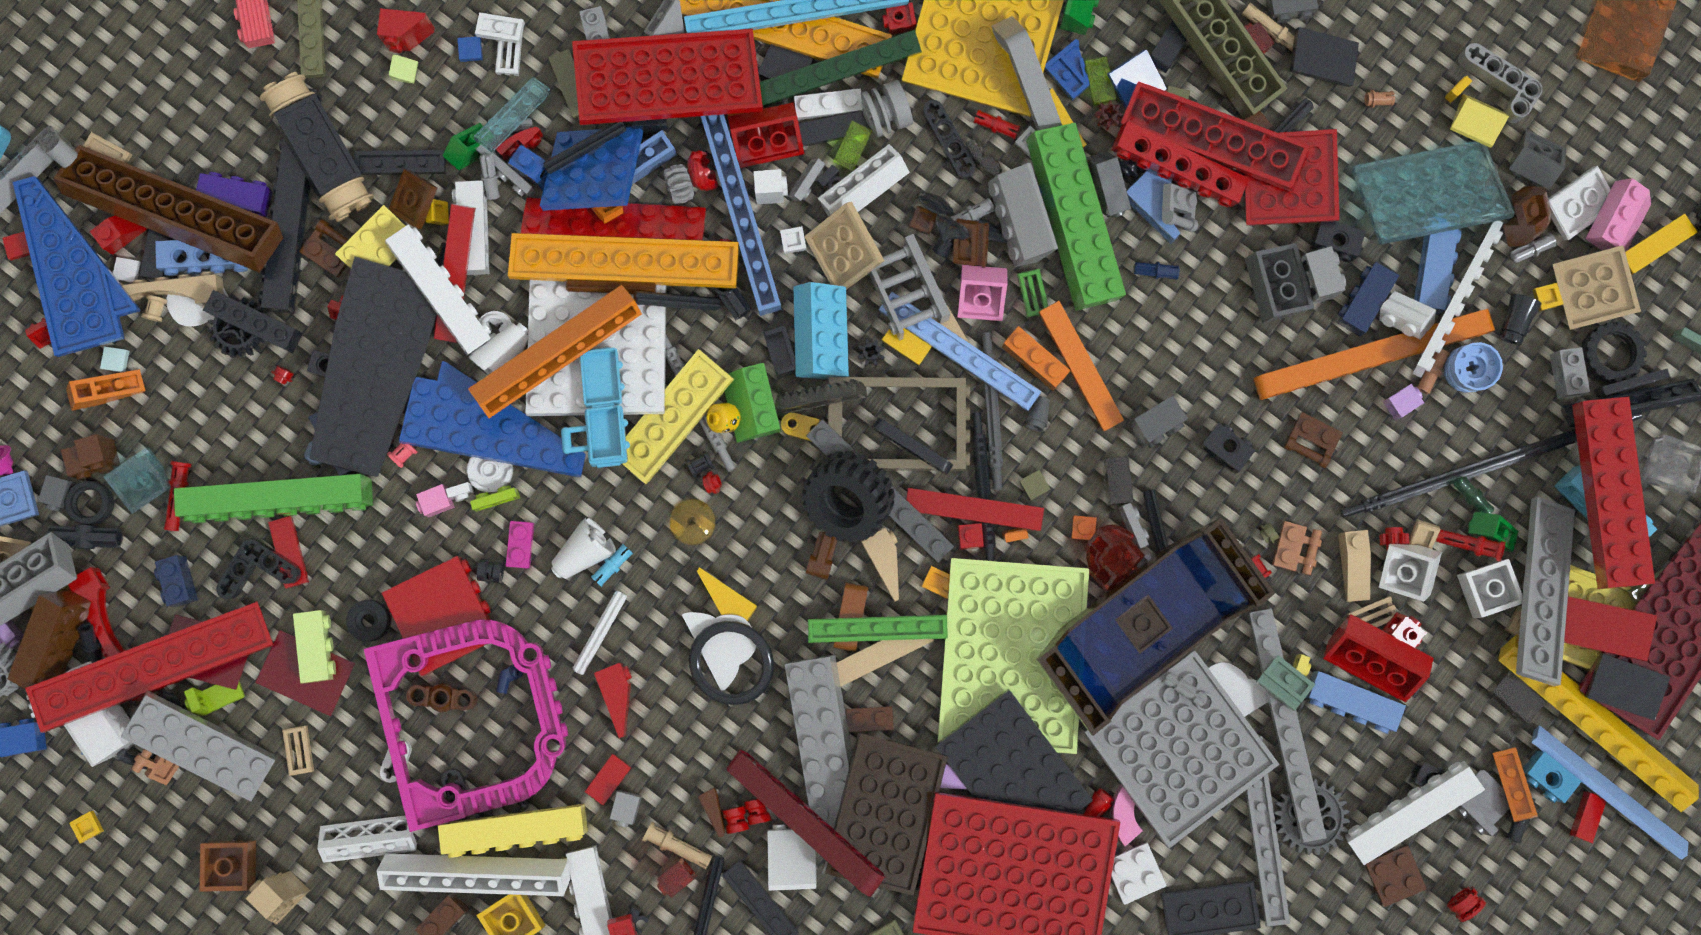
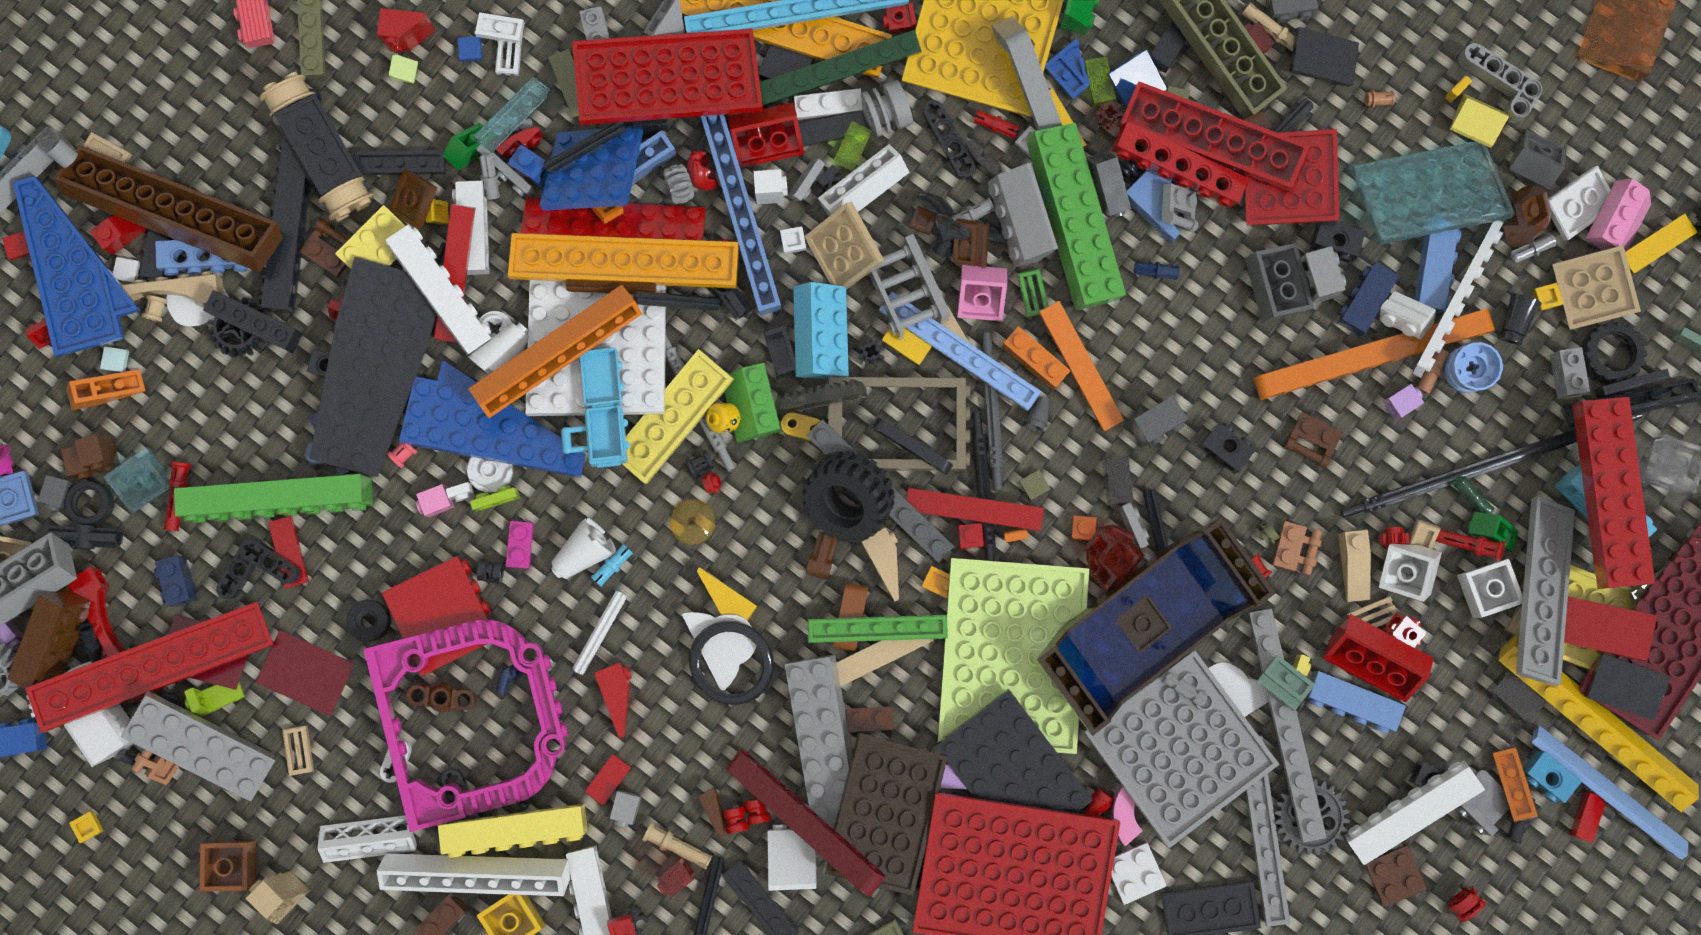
(248, 196): dark purple brick -> none
(282, 375): red plate -> none
(314, 646): yellowish green brick -> none

